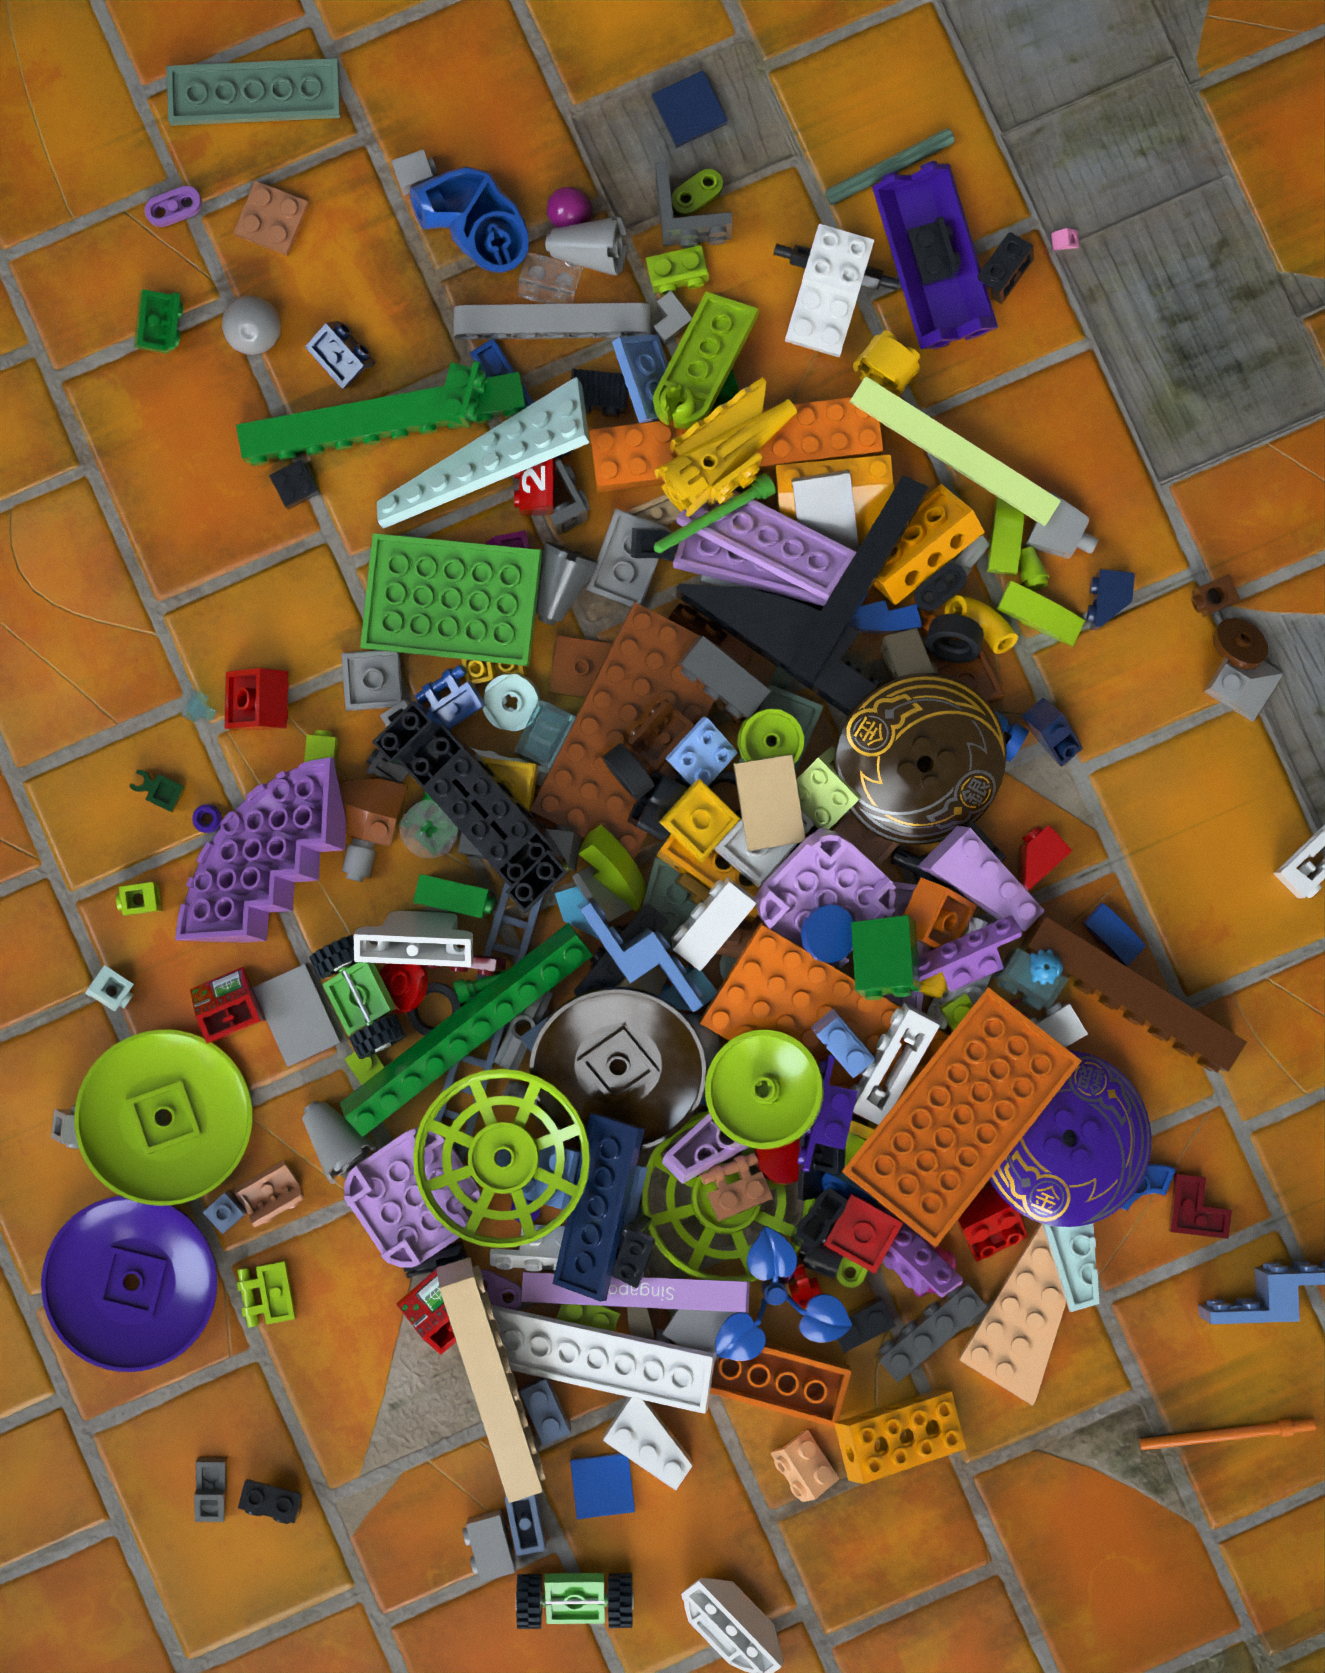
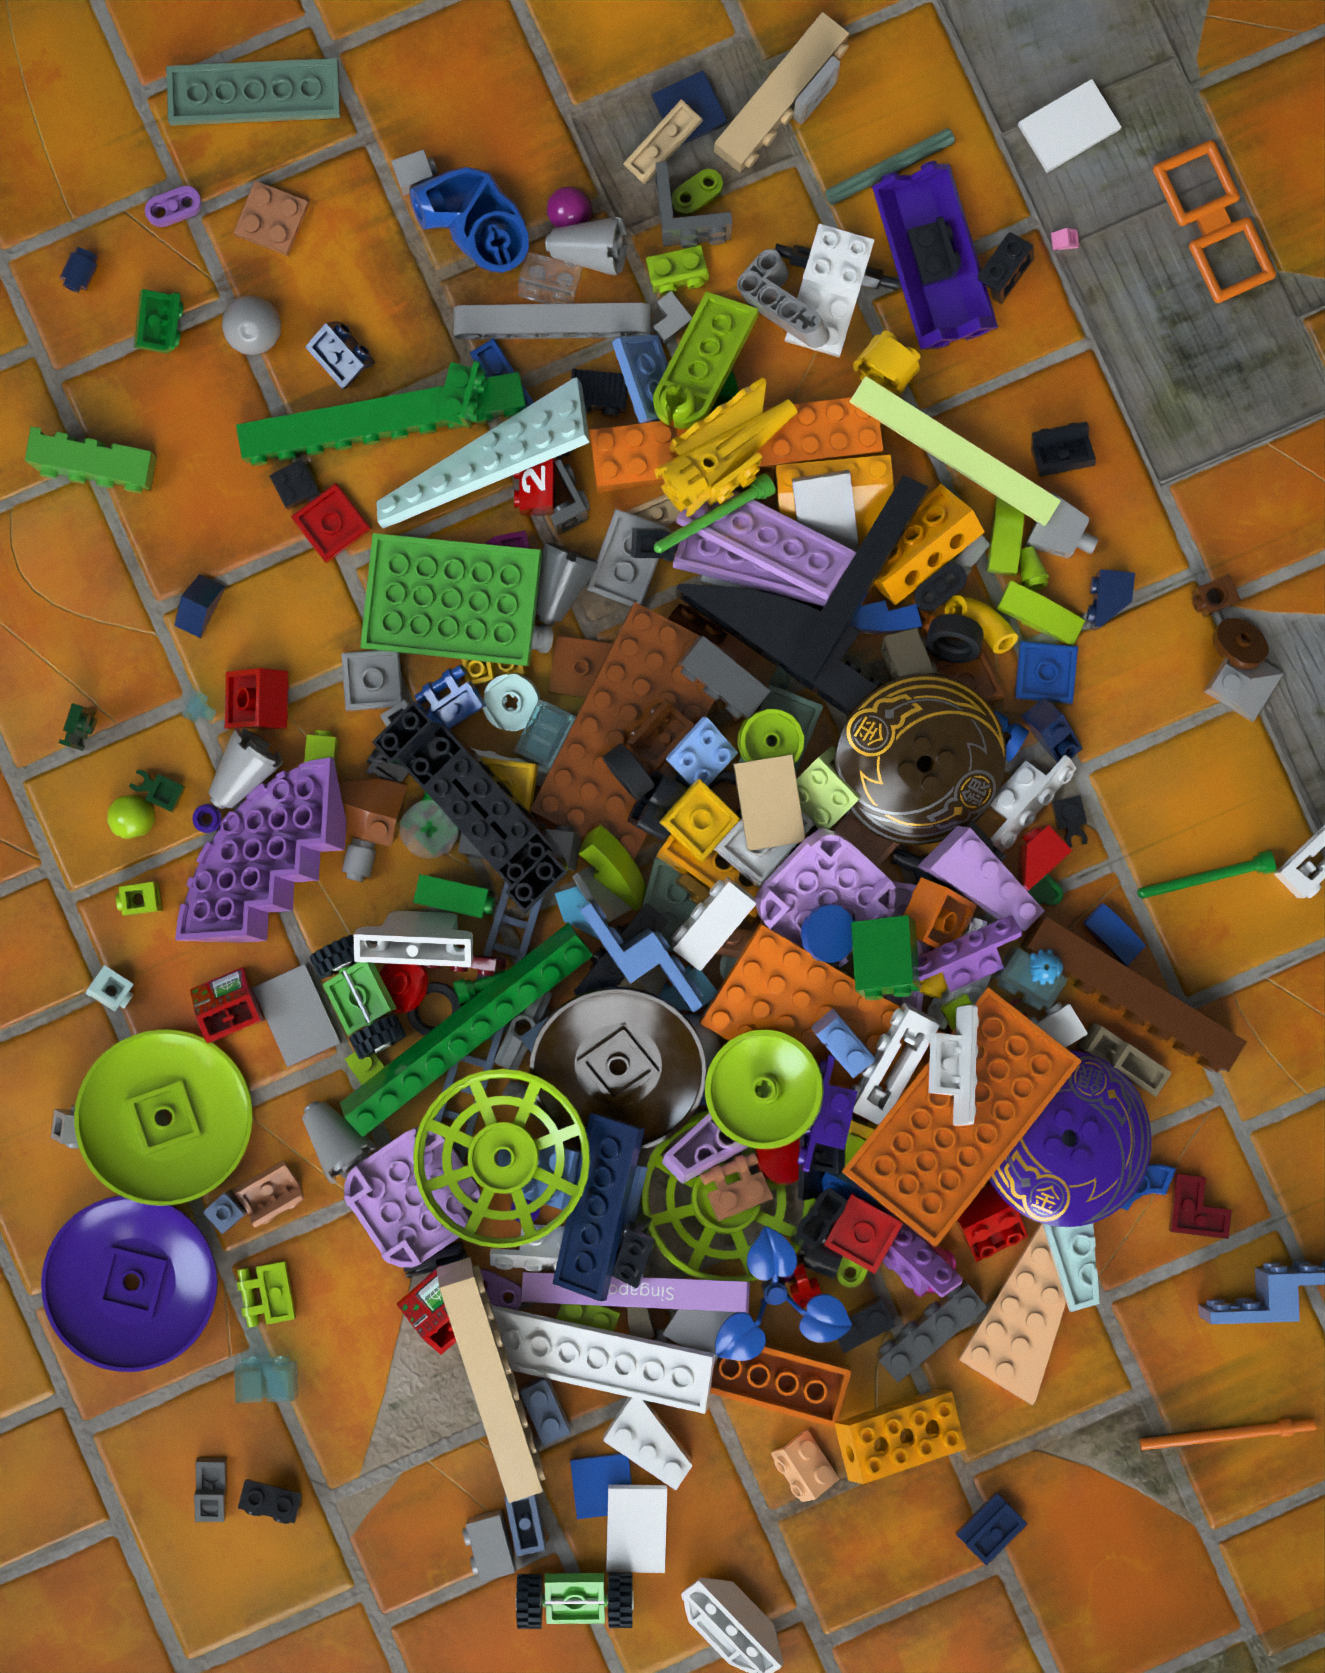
(78, 725): none -> dark green plate
(79, 270): none -> dark blue brick
(90, 461): none -> bright green wedge
(130, 816): none -> lime hair
(198, 605): none -> slope
(242, 768): none -> light grey cone
(268, 1380): none -> clear light blue piece
(331, 523): none -> red tile
(542, 638): none -> light grey wheel
(636, 1528): none -> white tile
(663, 141): none -> tan tile
(762, 290): none -> light grey beam
(777, 96): none -> tan brick
(816, 90): none -> light grey tile
(954, 1064): none -> white bracket
(991, 1528): none -> dark blue plate
(1025, 796): none -> white bracket
(1046, 672): none -> blue tile
(1047, 891): none -> green tile
(1062, 449): none -> black bracket
(1069, 125): none -> white tile
(1069, 815): none -> black plate
(1125, 1058): none -> dark tan slope
(1214, 221): none -> orange bar
(1263, 862): none -> green piece

